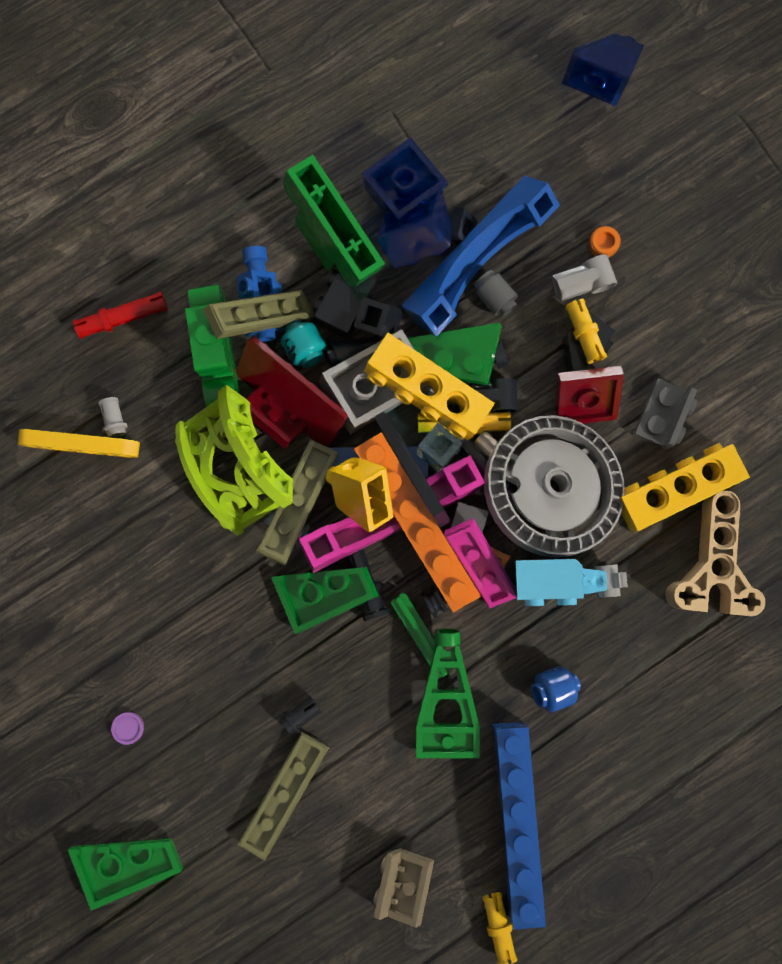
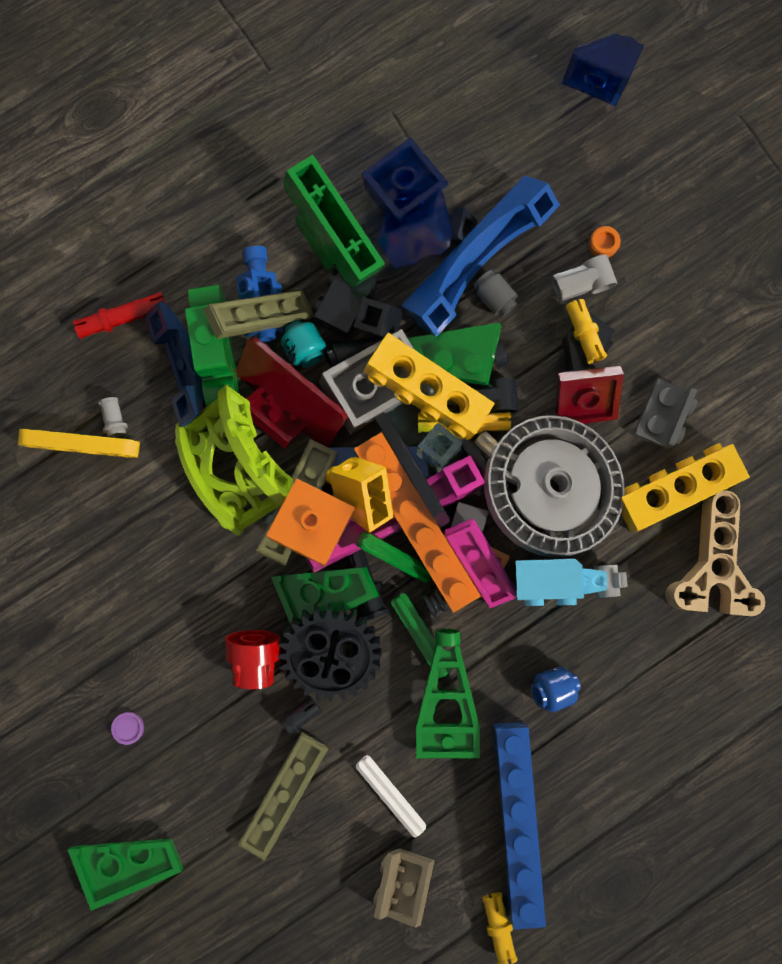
(168, 330): none -> dark blue slope
(252, 657): none -> red piece
(301, 646): none -> black gear
(310, 522): none -> orange plate
(391, 796): none -> white axle
(393, 556): none -> green axle

